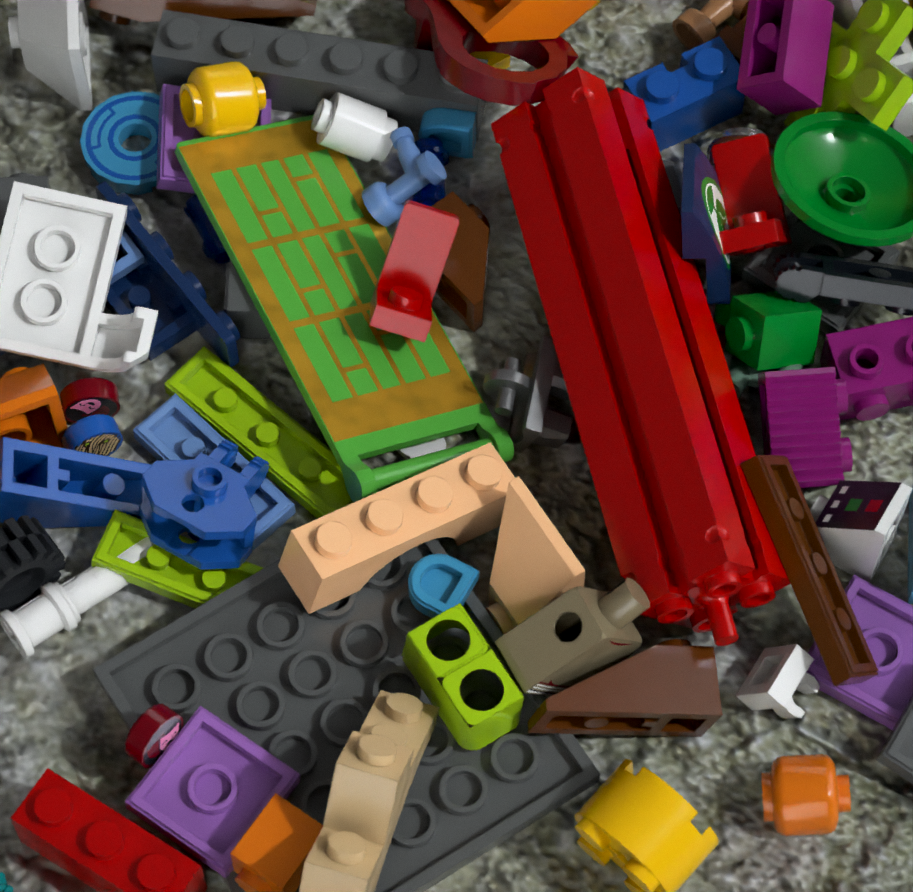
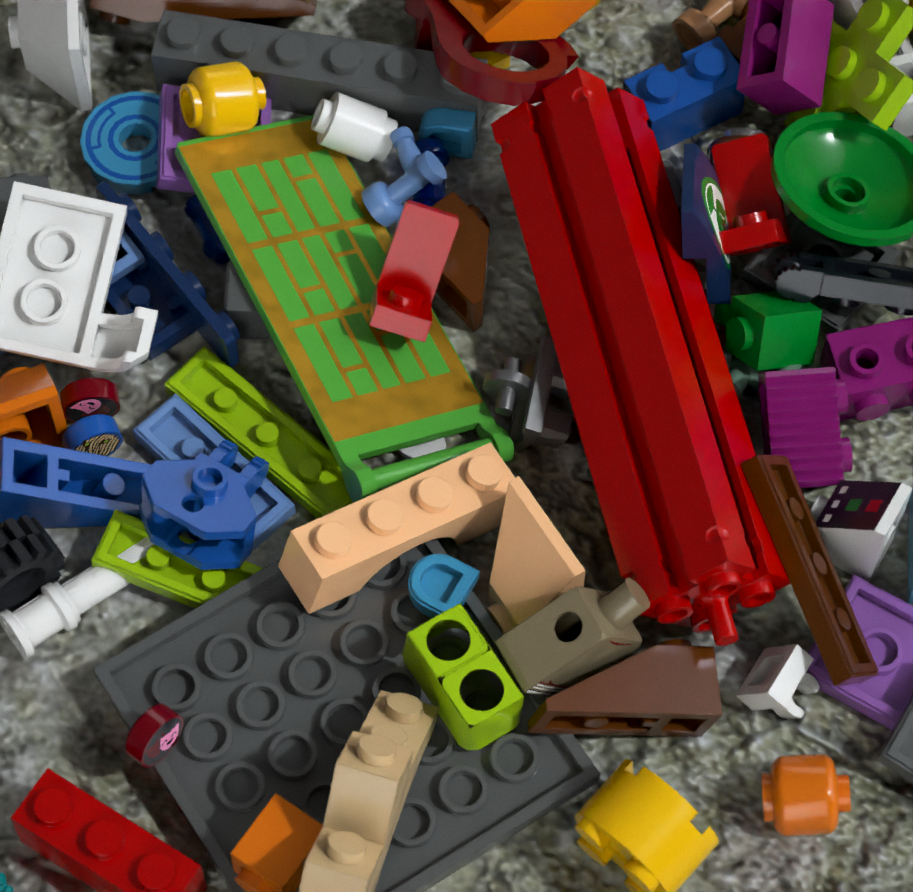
(210, 789): medium lavender tile -> none

